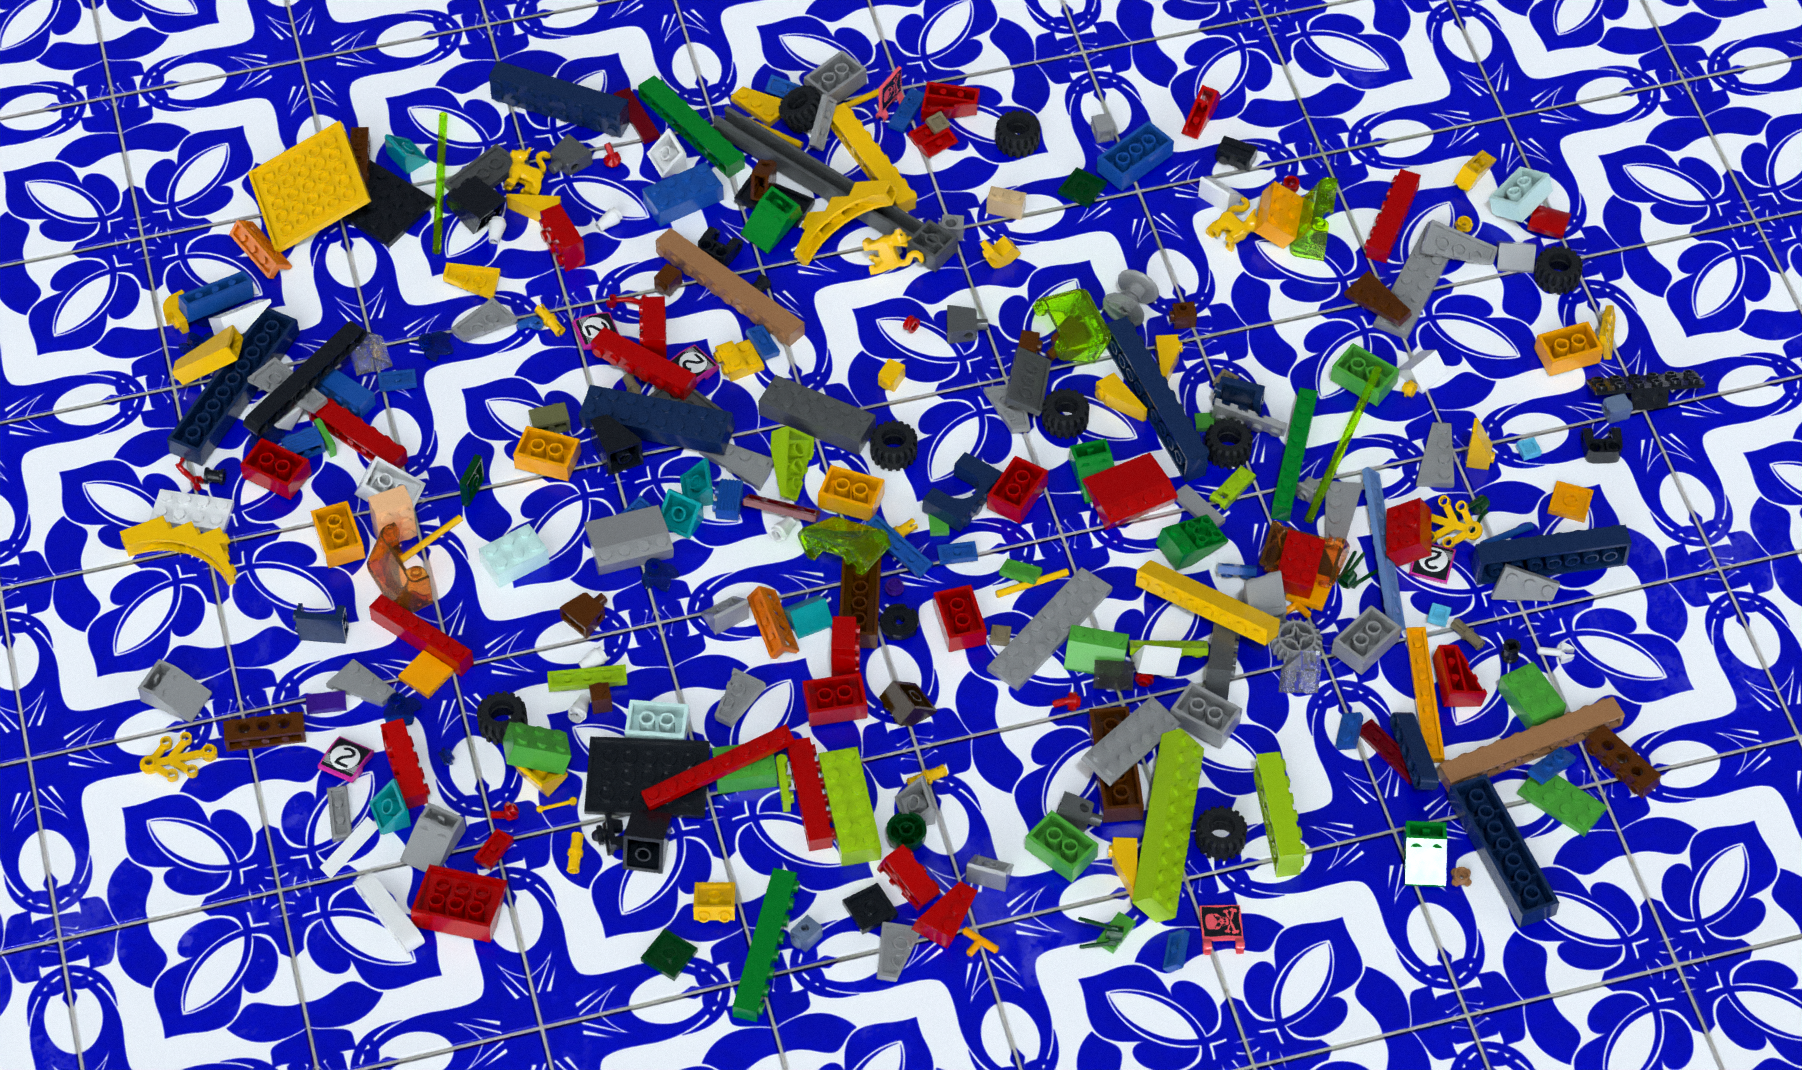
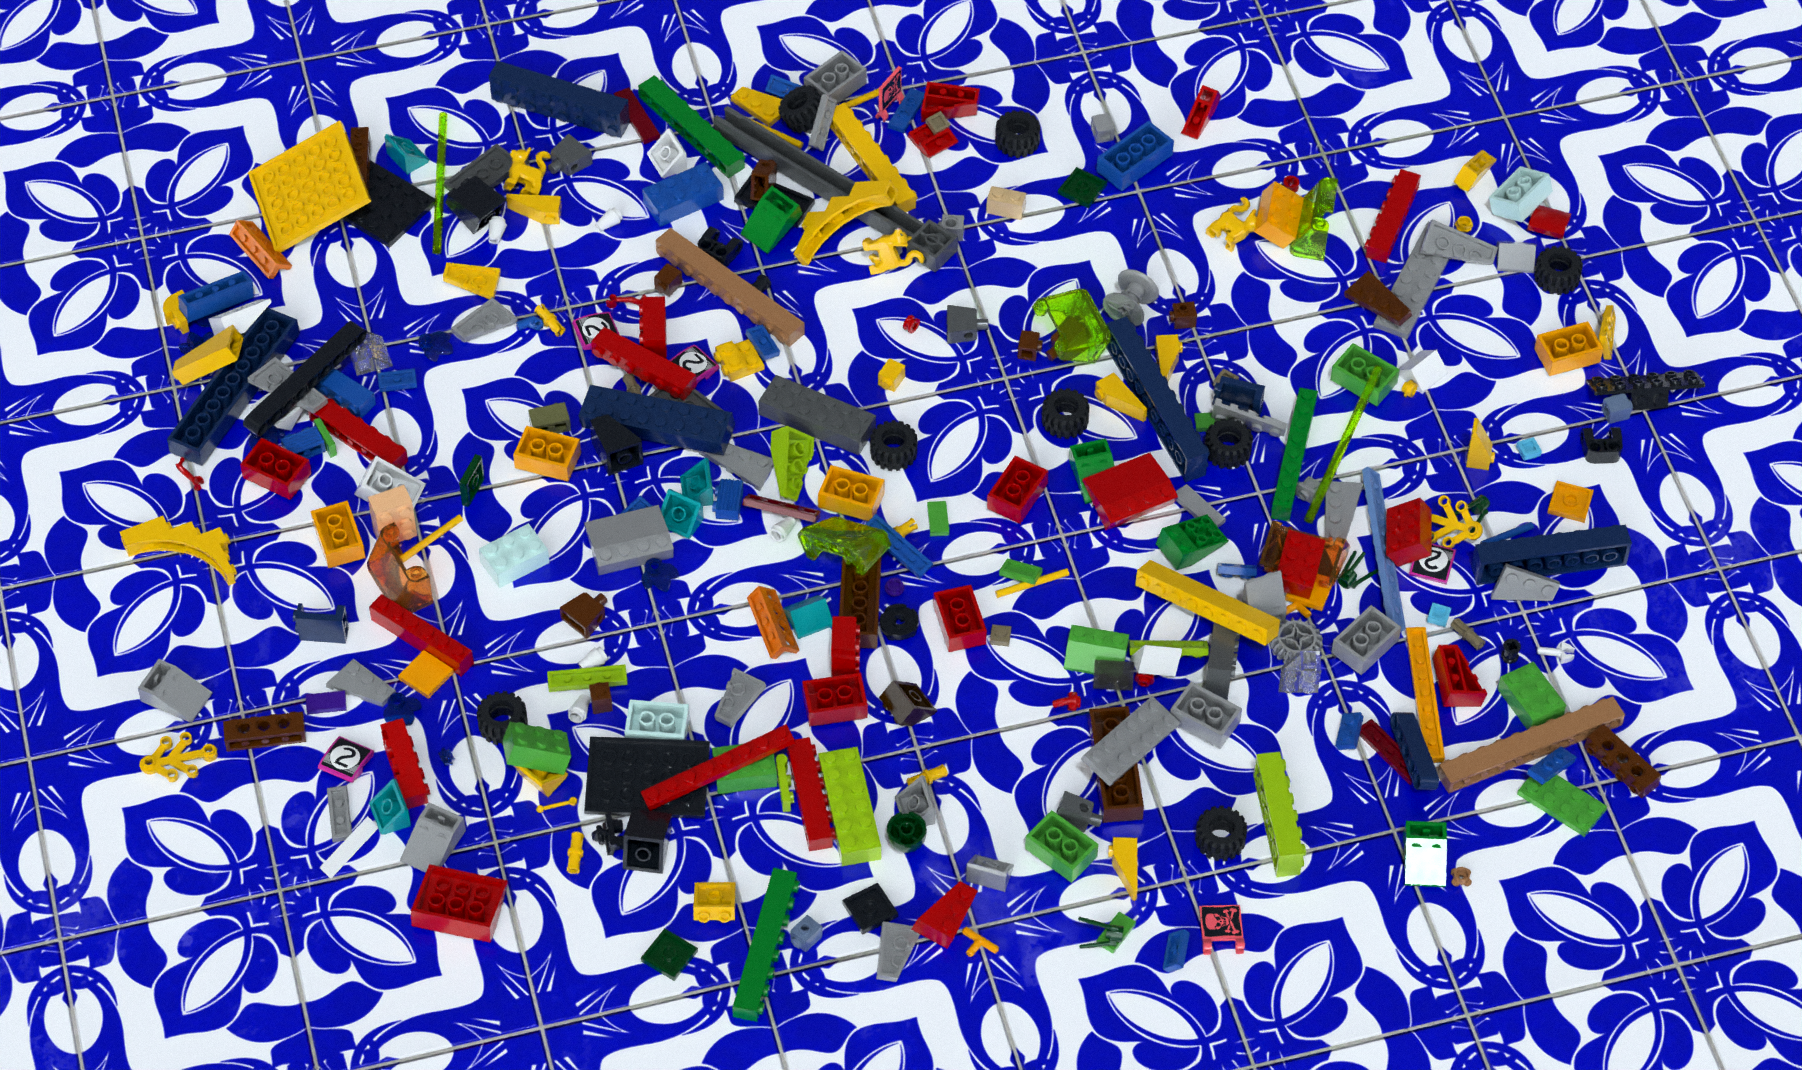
(203, 511): white plate -> none
(214, 476): black bush -> none
(388, 912): white beam -> none
(493, 849): red plate -> none
(509, 812): red plate -> none
(562, 237): red brick -> none
(612, 158): red plate -> none
(726, 614): light grey slope -> none
(910, 877): red wedge -> none
(957, 511): dark blue arch -> none
(957, 553): blue plate -> none
(1000, 253): yellow brick -> none
(1013, 417): light grey wing -> none
(1028, 381): dark grey plate -> none
(1049, 629): light grey plate -> none
(1168, 825): lime brick -> none
(1218, 193): white slope -> none
(1233, 487): lime plate -> none
(1236, 153): black brick -> none
(1437, 462): light grey wing -> none
(1503, 850): dark blue brick -> none

